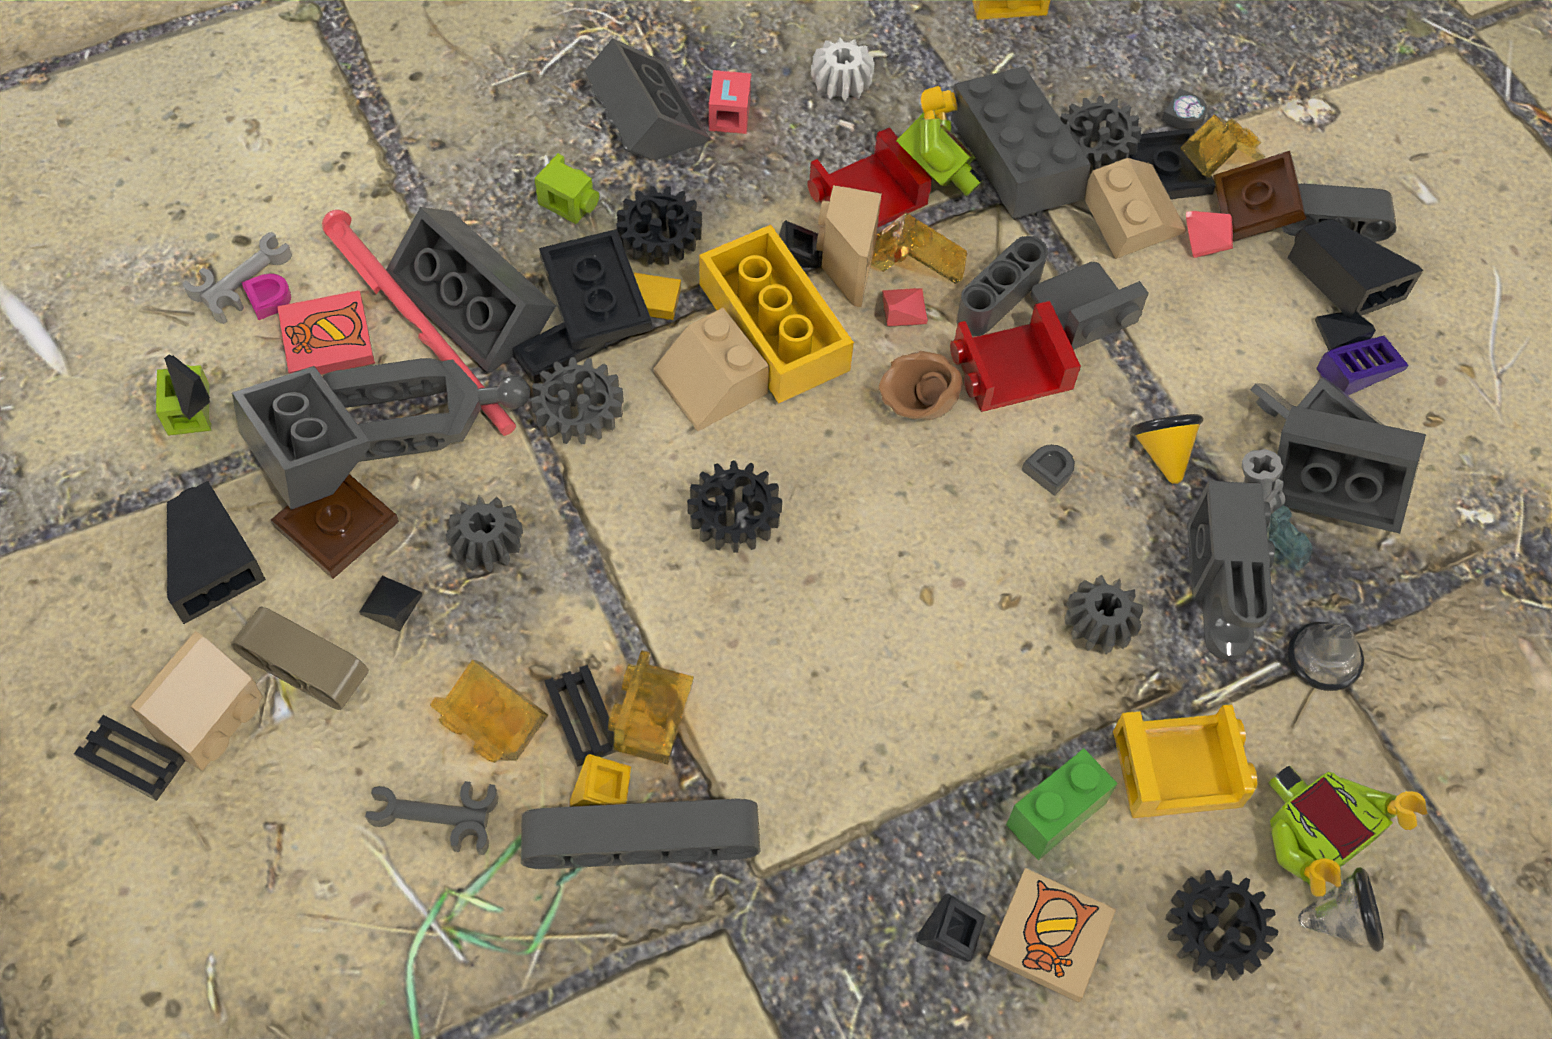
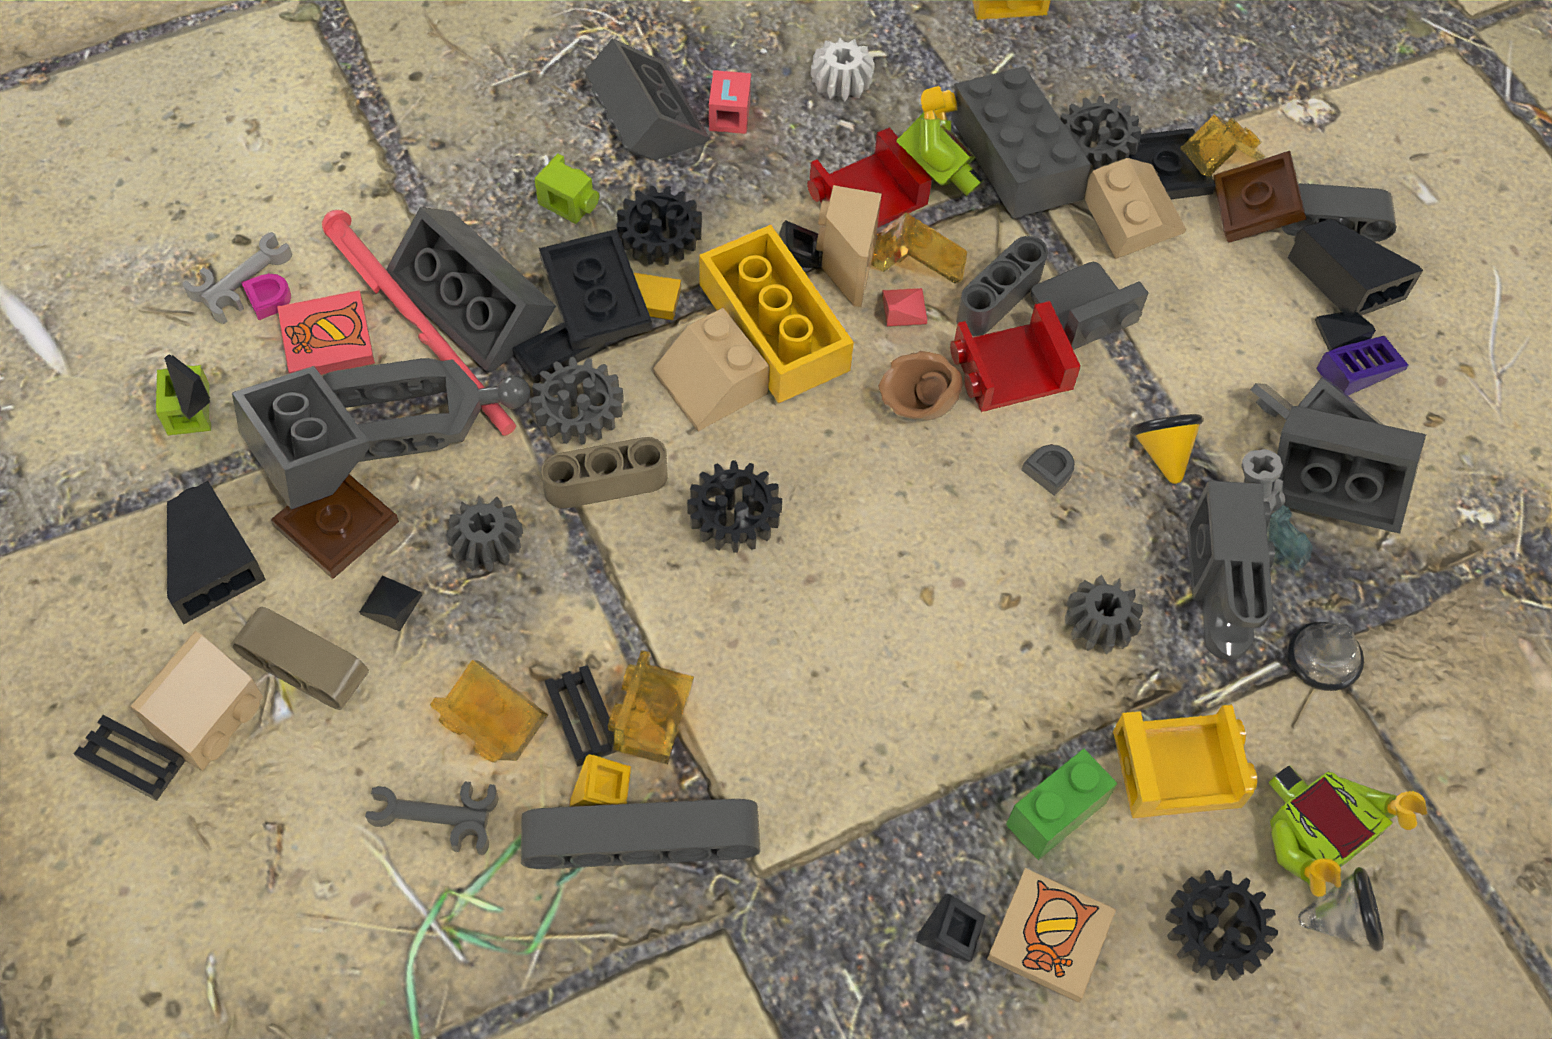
(620, 458): none -> dark tan beam
(1185, 111): tile -> none
(1209, 232): coral slope -> none

